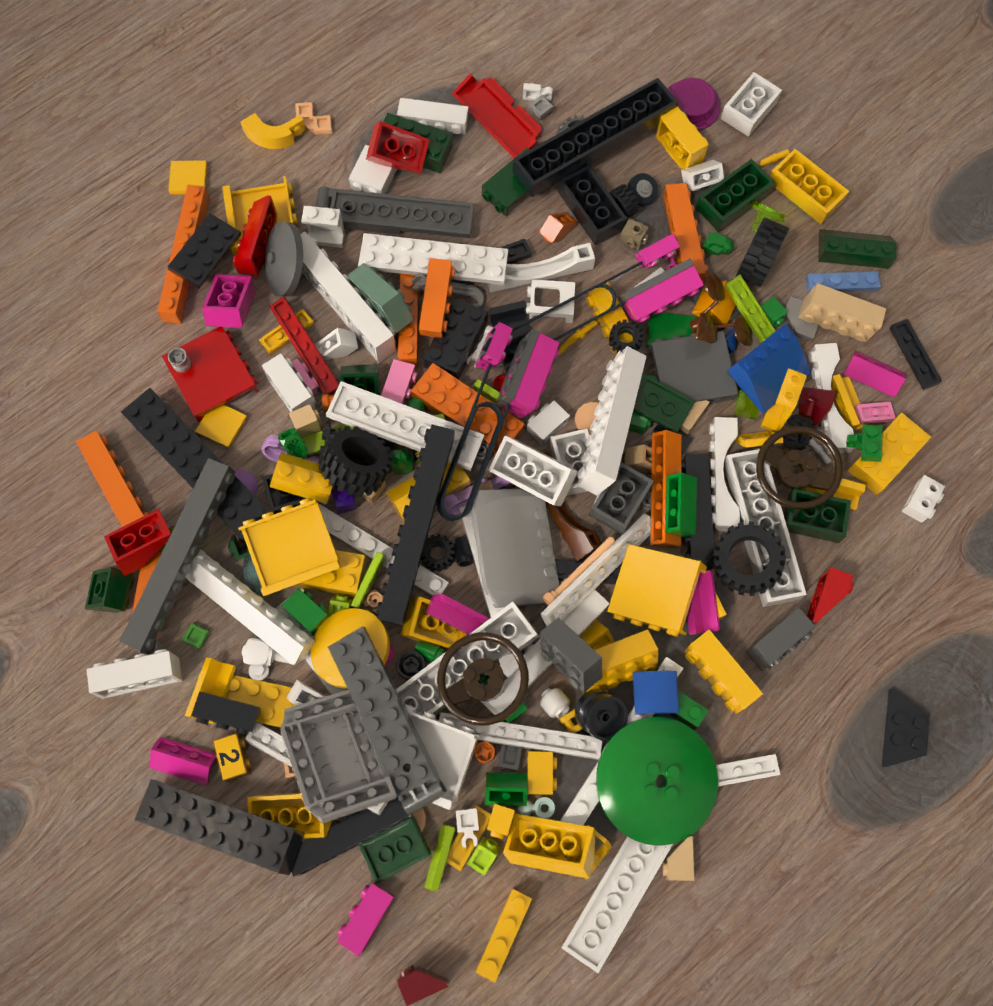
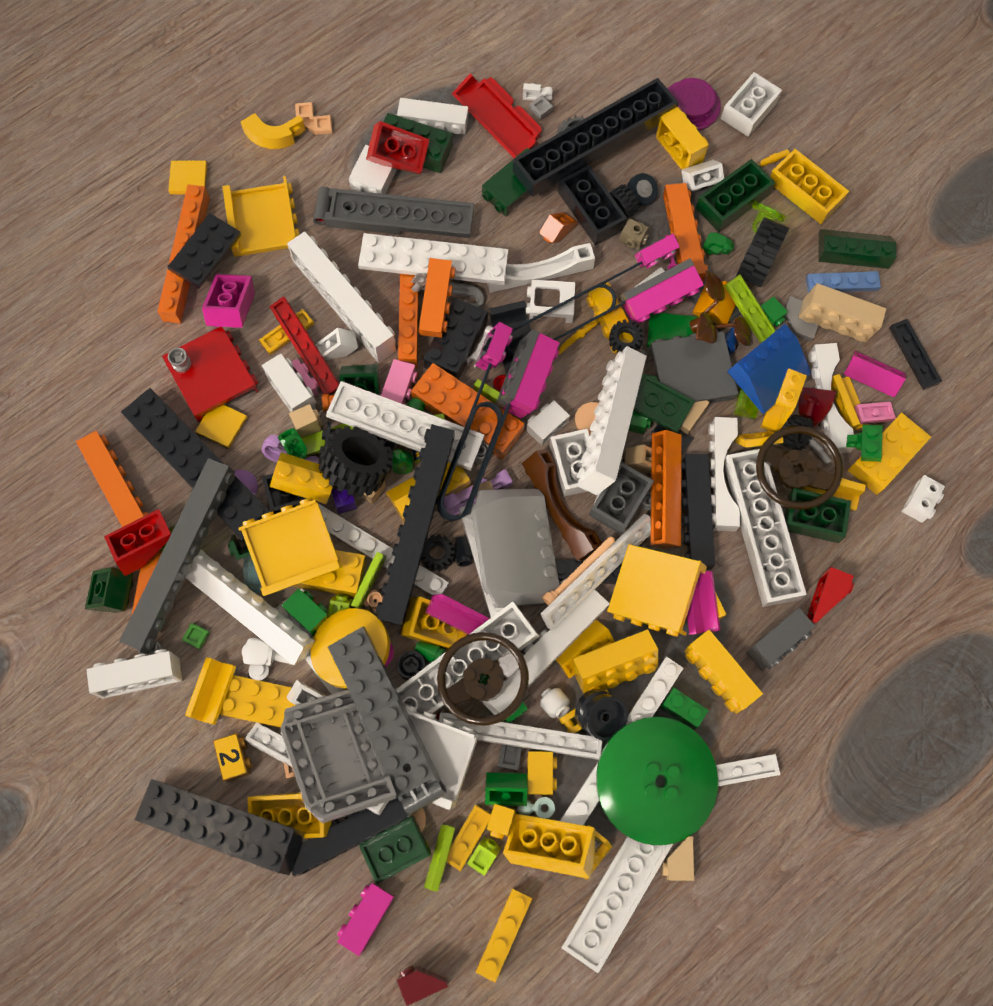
(182, 760): dark pink panel -> none
(226, 713): black brick -> none
(255, 235): red slope -> none
(283, 259): dark grey dish -> none
(324, 225): white window -> none
(382, 297): sand green brick -> none
(467, 822): white plate -> none
(483, 749): orange wheel -> none
(517, 251): black plate -> none
(533, 471): white brick -> none
(571, 655): dark grey brick -> none
(656, 692): blue slope -> none
(681, 505): green brick -> none
(749, 583): black tyre -> none
(904, 730): black wing -> none

